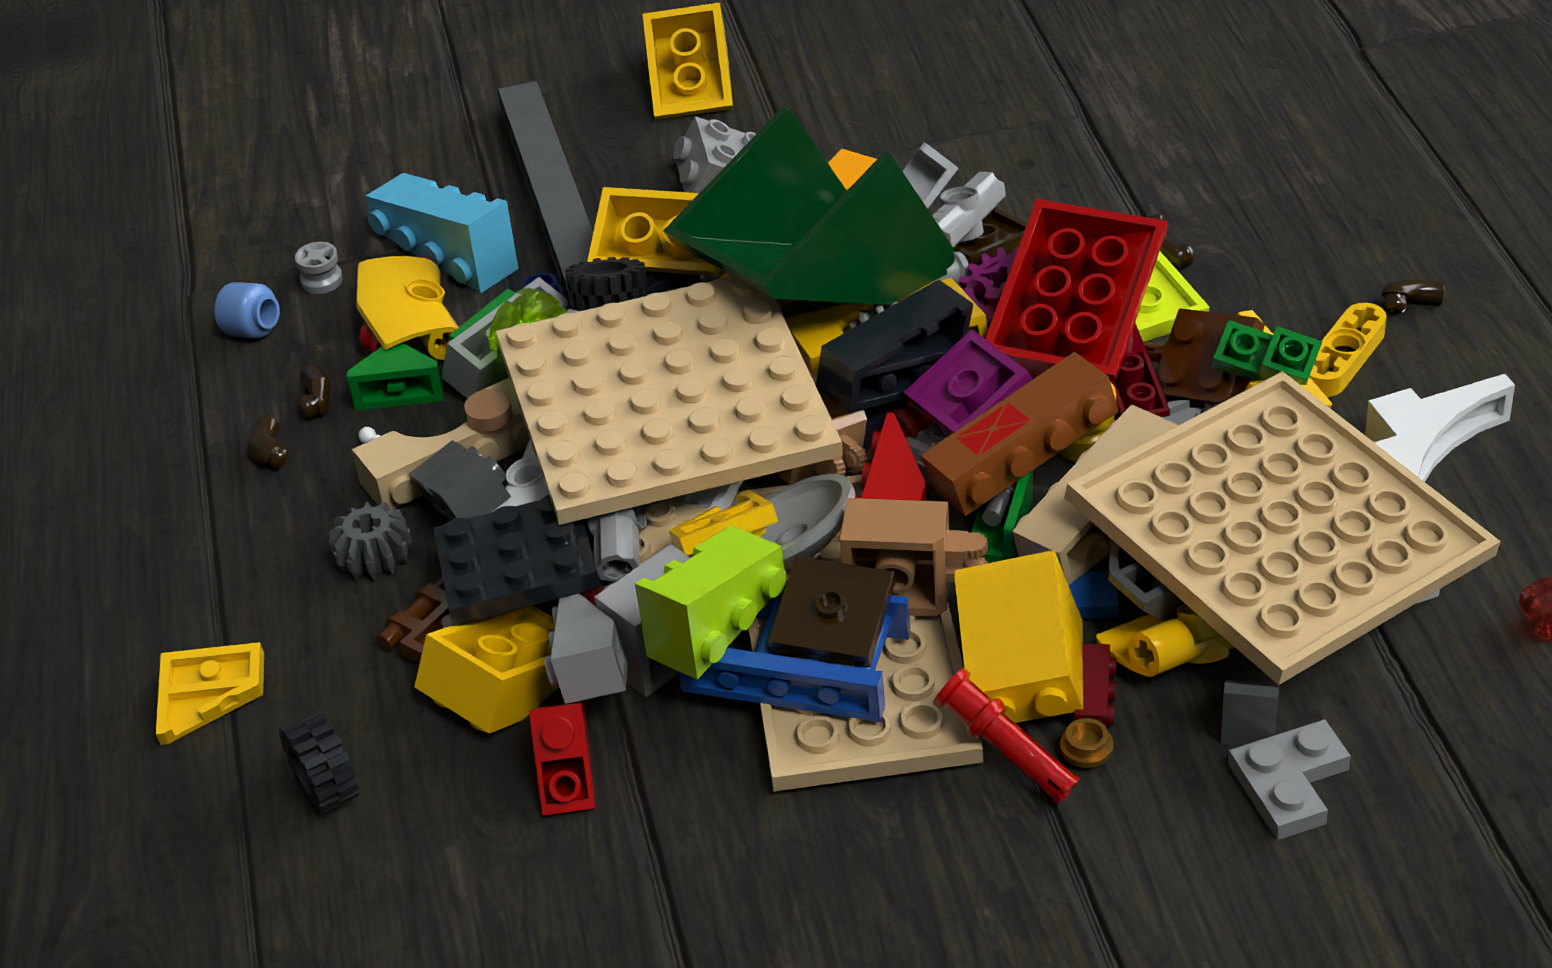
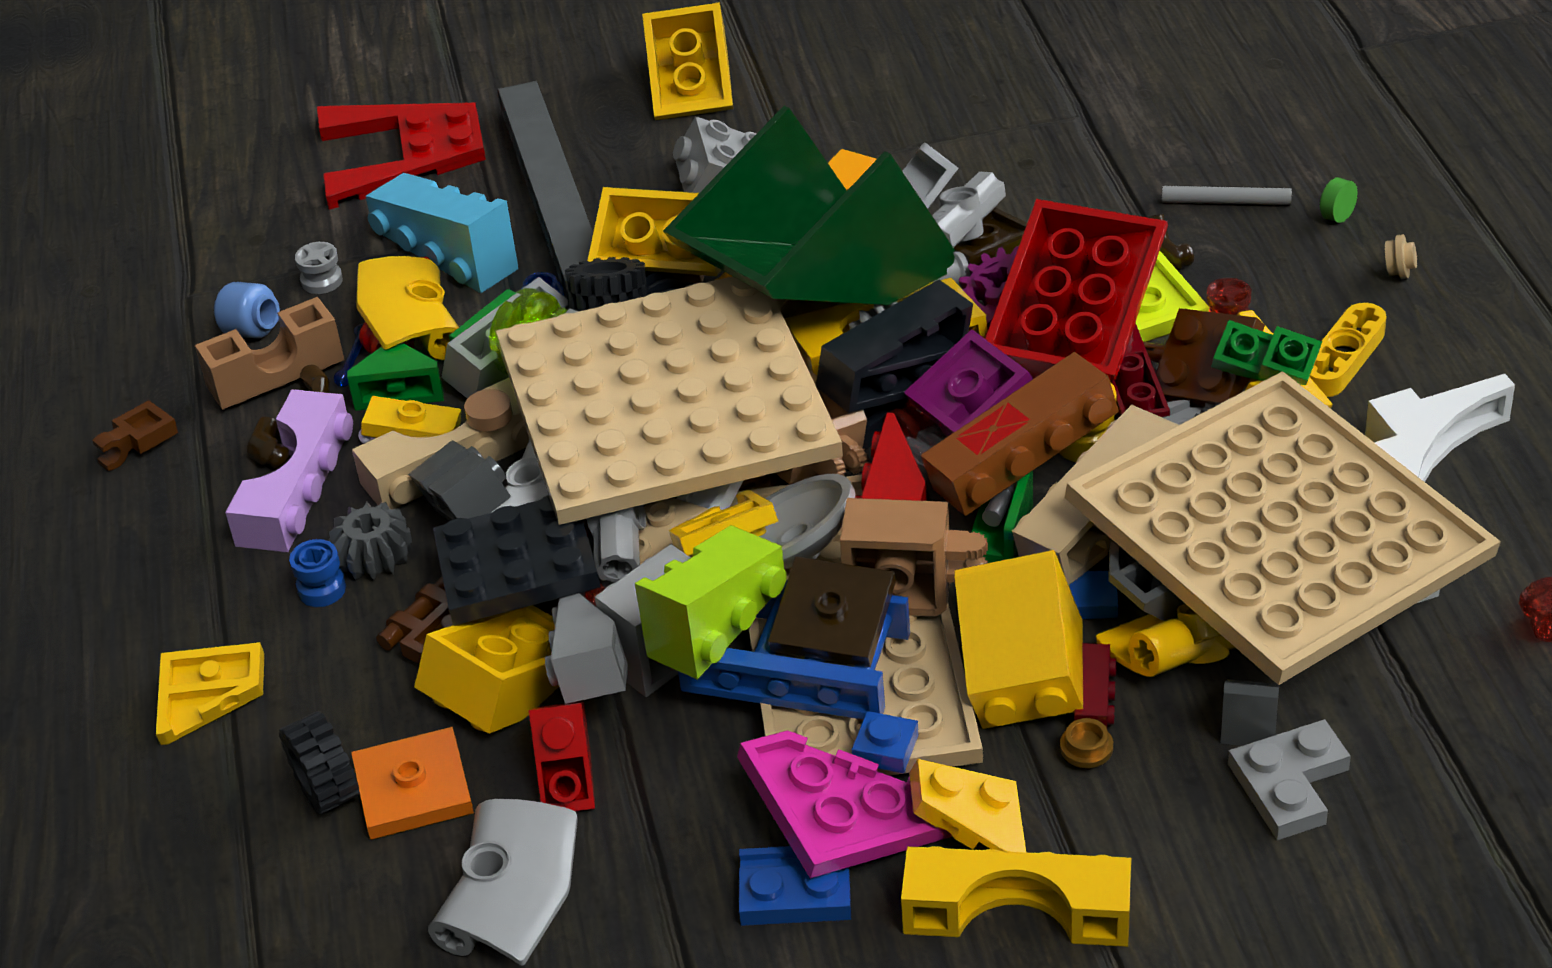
(136, 429): none -> reddish brown plate
(238, 373): none -> medium nougat arch
(274, 507): none -> lavender arch
(317, 565): none -> blue wheel
(340, 376): none -> clear blue hinge
(408, 418): none -> yellow plate
(411, 783): none -> orange plate
(431, 138): none -> red wing
(510, 879): none -> light grey panel
(779, 890): none -> blue plate
(831, 805): none -> dark pink plate
(886, 740): none -> blue plate
(953, 886): none -> yellow arch
(968, 805): none -> yellow wing
(987, 720): red pin -> none
(1226, 195): none -> light grey bar
(1228, 296): none -> clear red wheel
(1338, 199): none -> bright green tile
(1400, 256): none -> tan plate
(1412, 290): dark brown arm -> none

